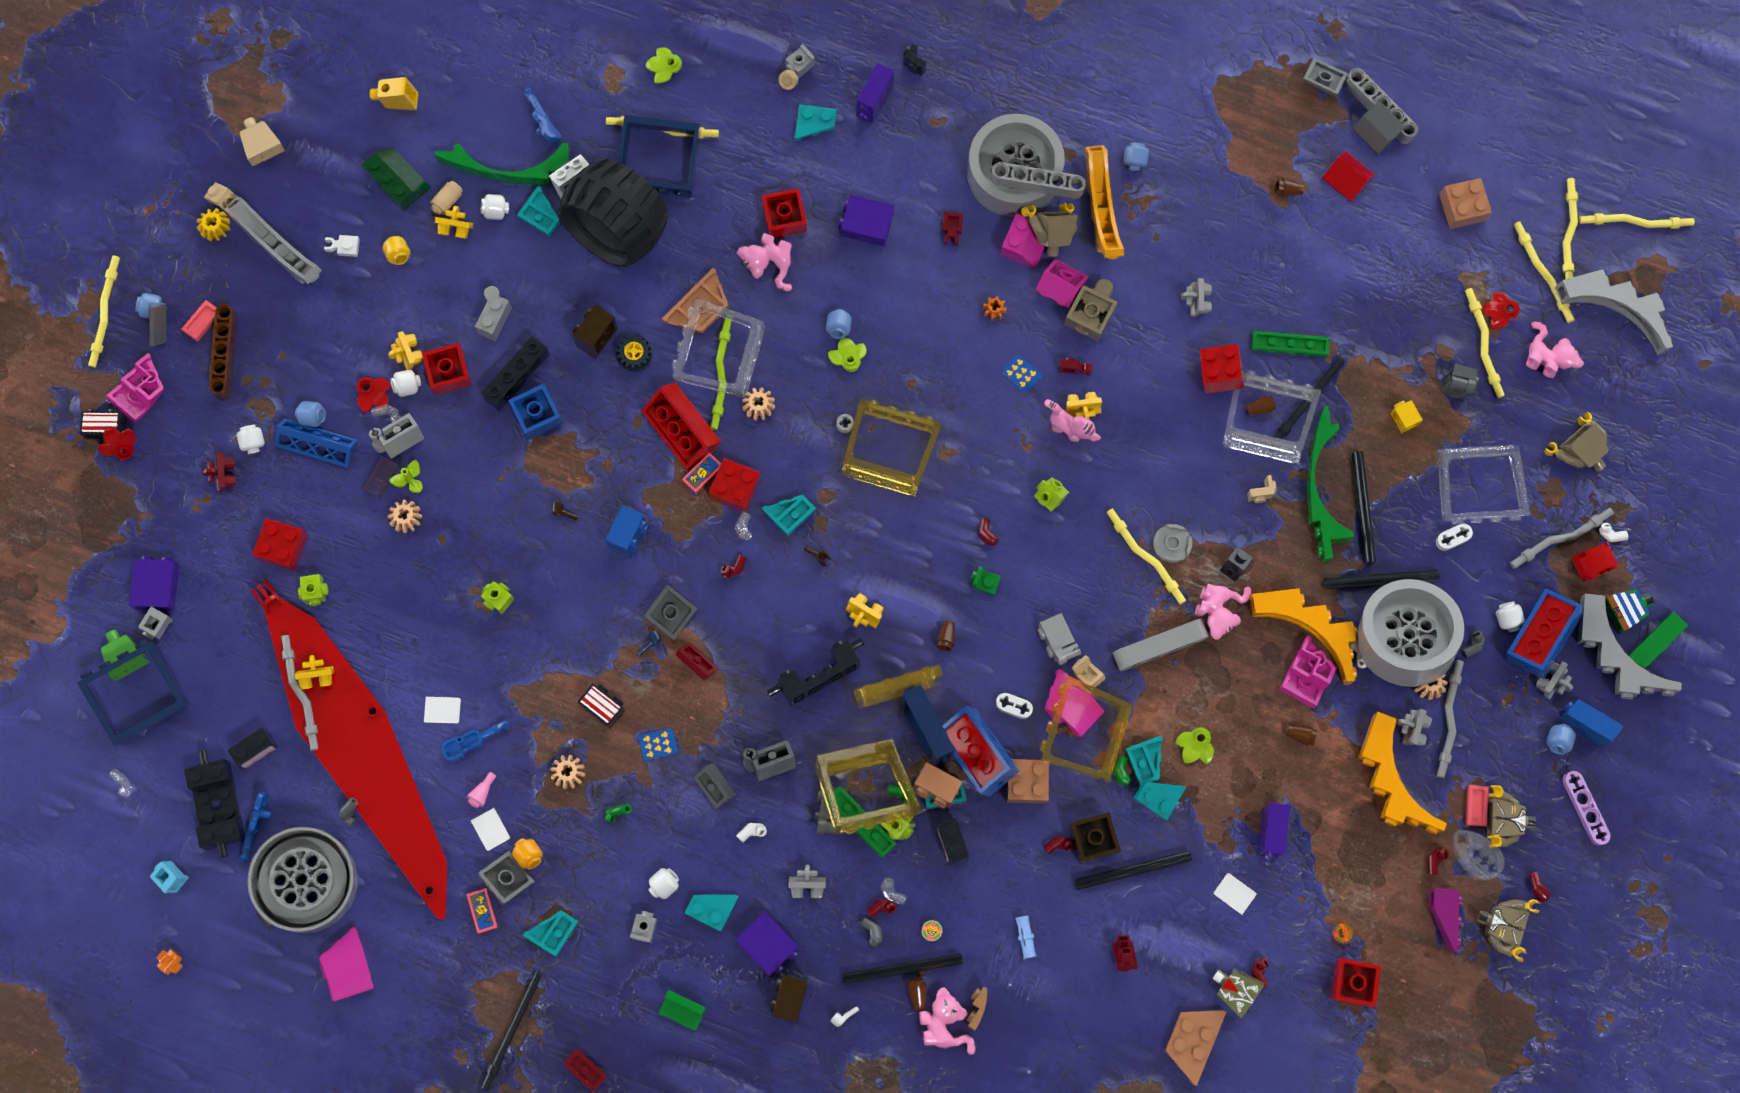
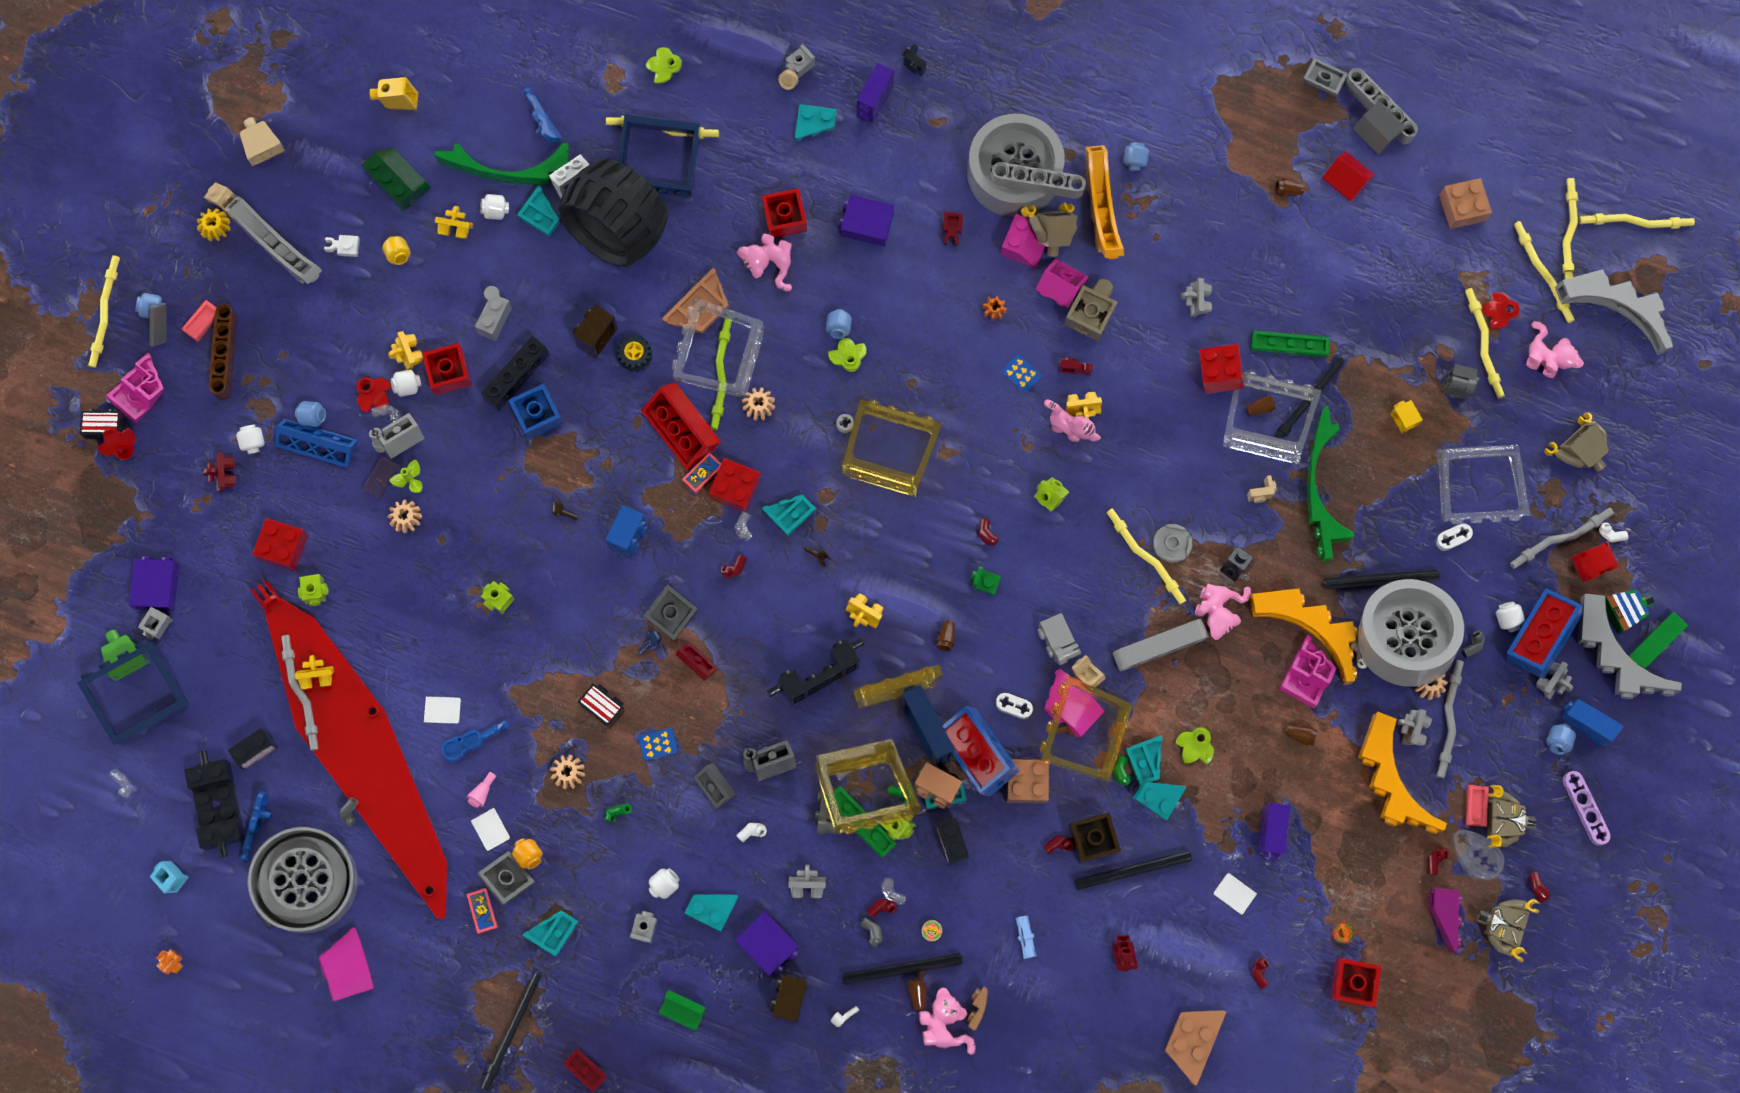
(446, 198): tan head -> none
(1238, 990): olive torso -> none
(1363, 507): black axle -> none

